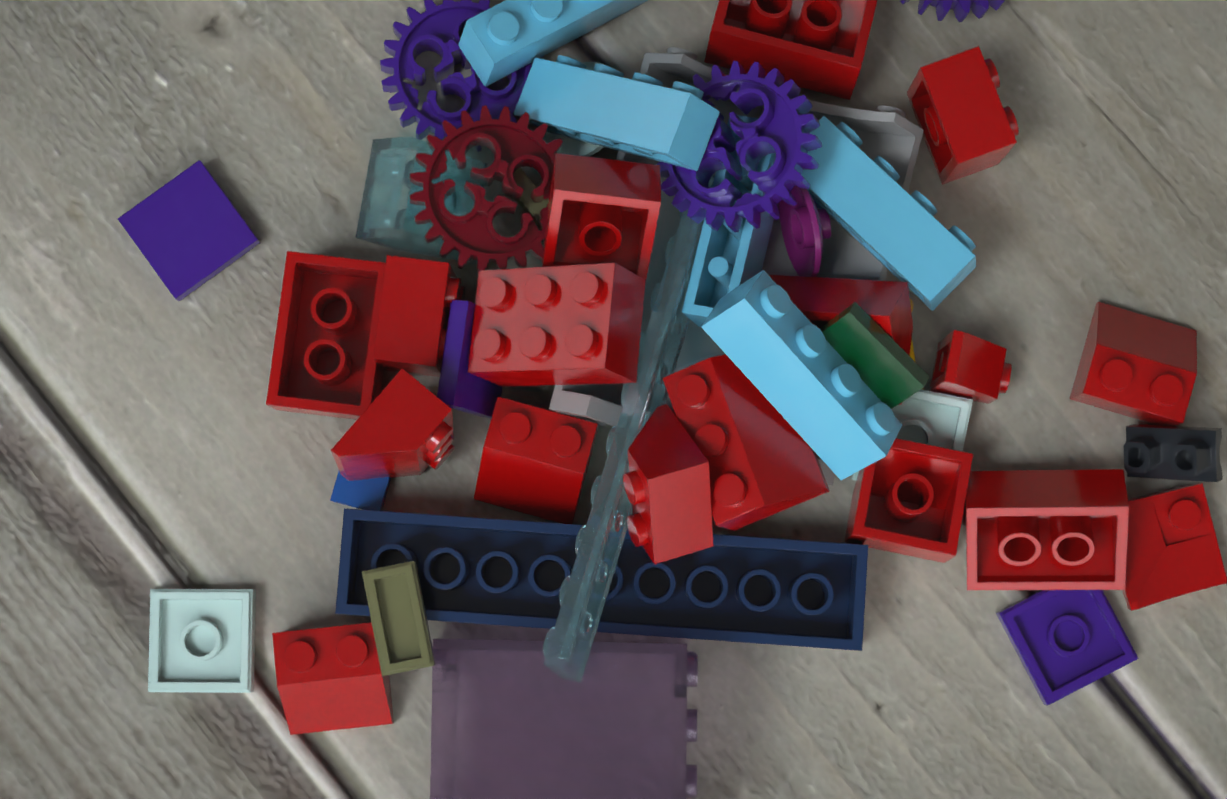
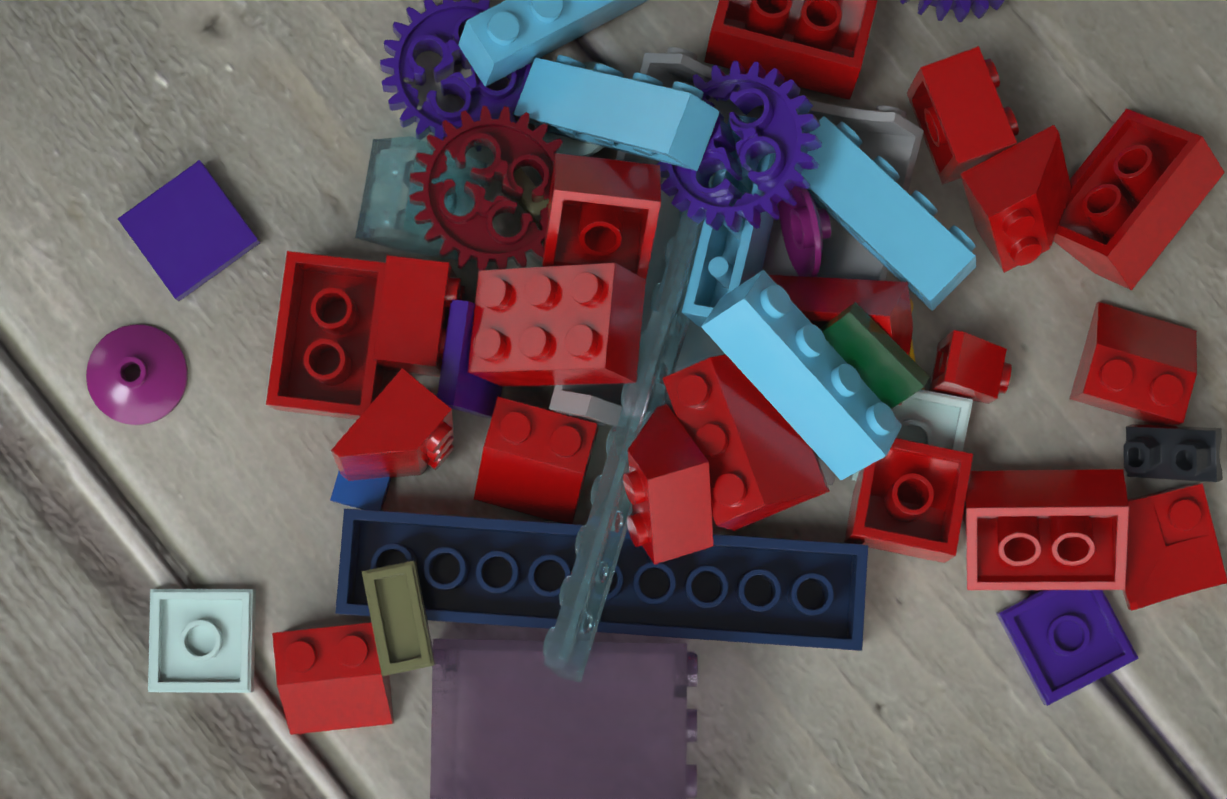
(160, 381): none -> magenta dish
(1019, 198): none -> red slope
(1135, 196): none -> red slope

